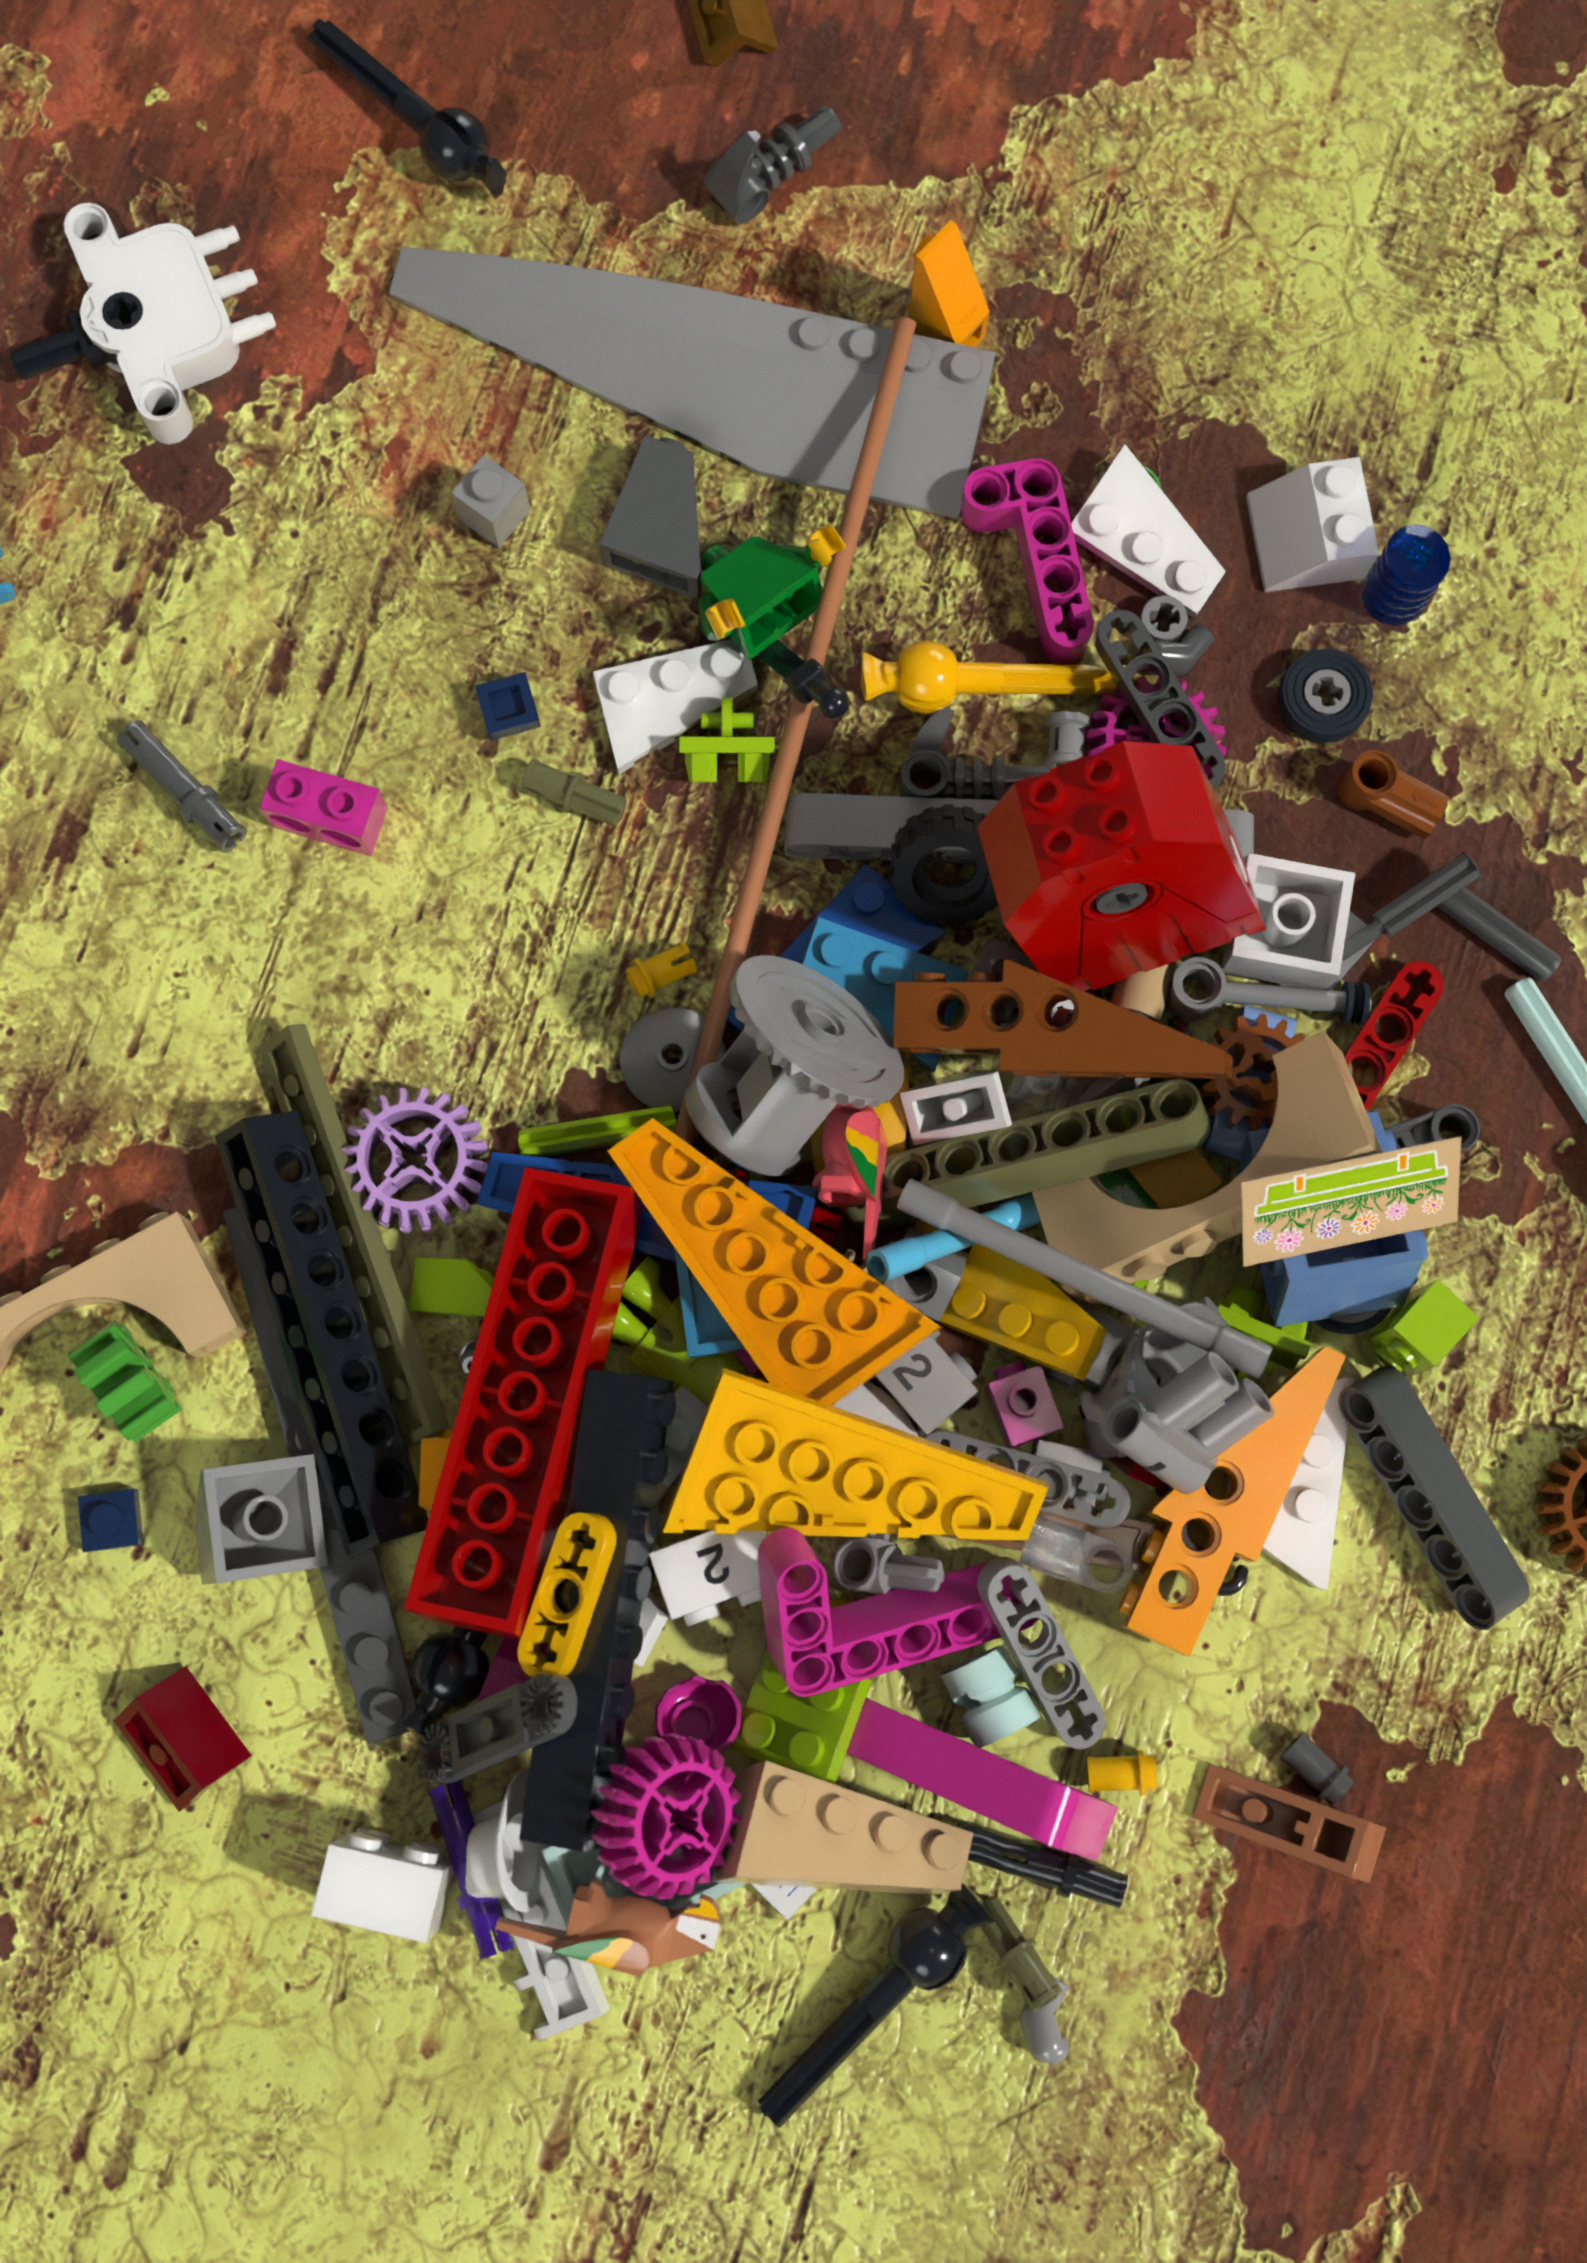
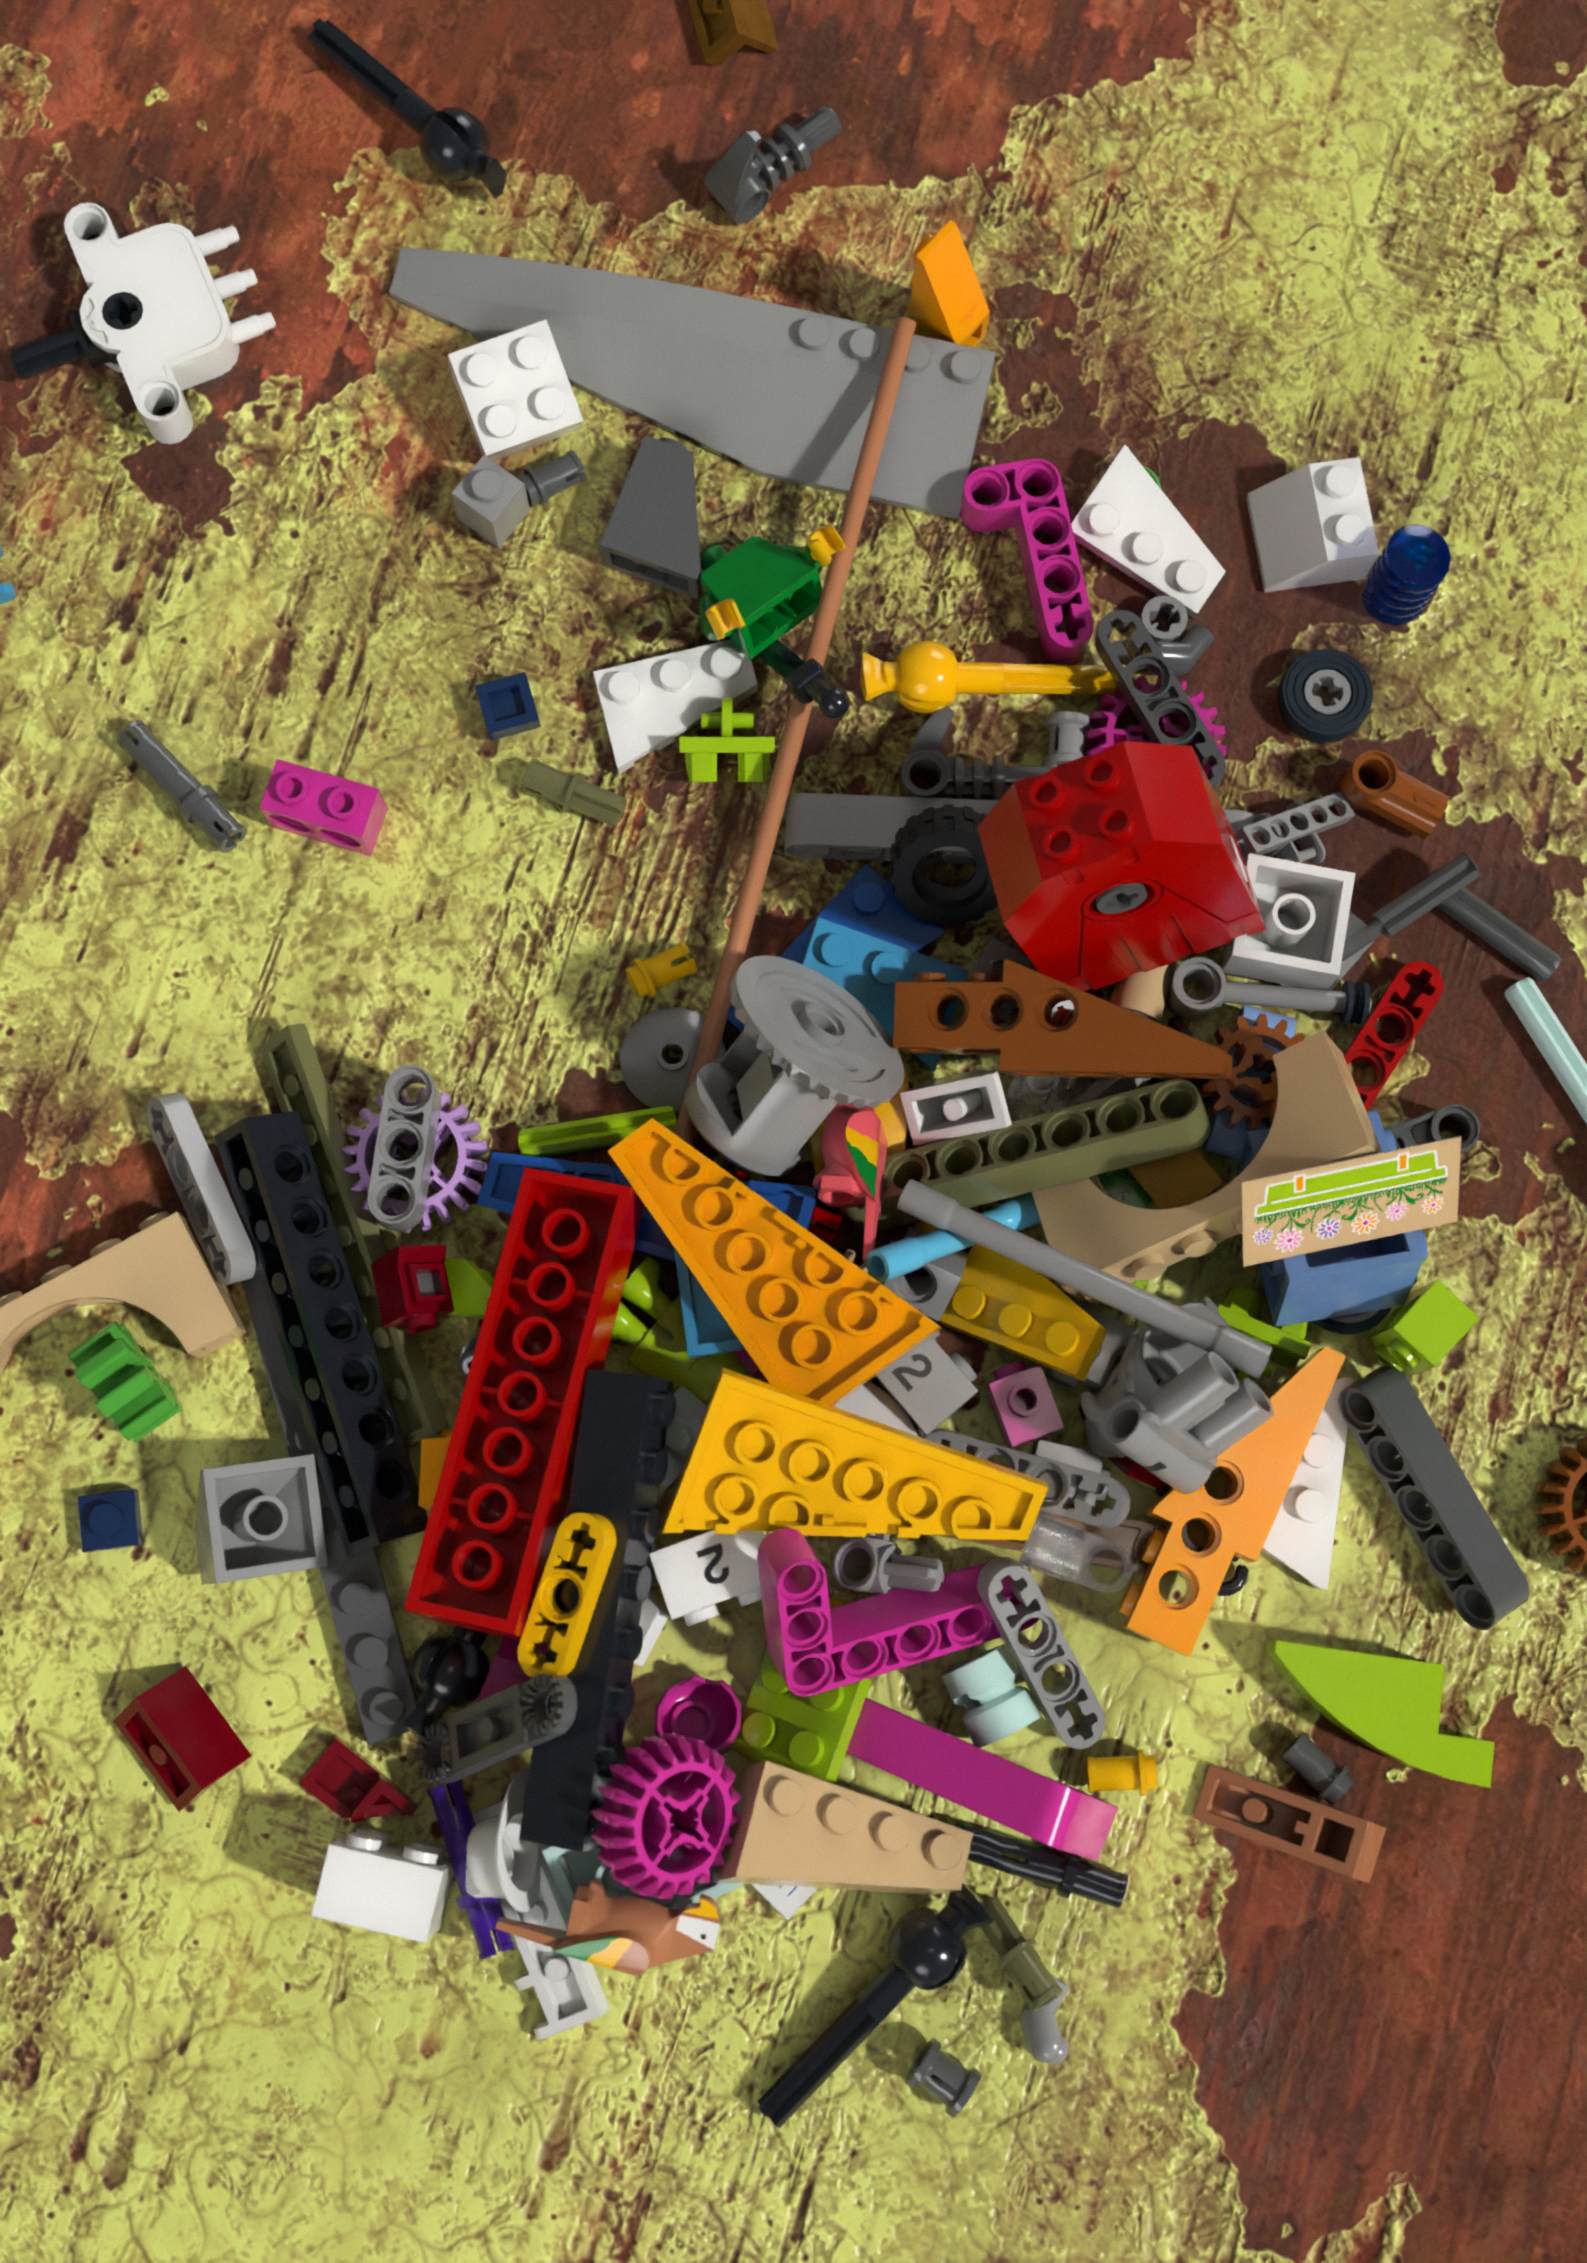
(201, 1188): none -> light grey beam
(353, 1785): none -> dark red slope
(399, 1122): none -> light grey beam
(413, 1287): none -> dark red window
(515, 391): none -> white brick
(552, 478): none -> dark grey pin
(943, 2077): none -> dark grey bush
(1302, 828): none -> light grey piece
(1384, 1706): none -> lime slope

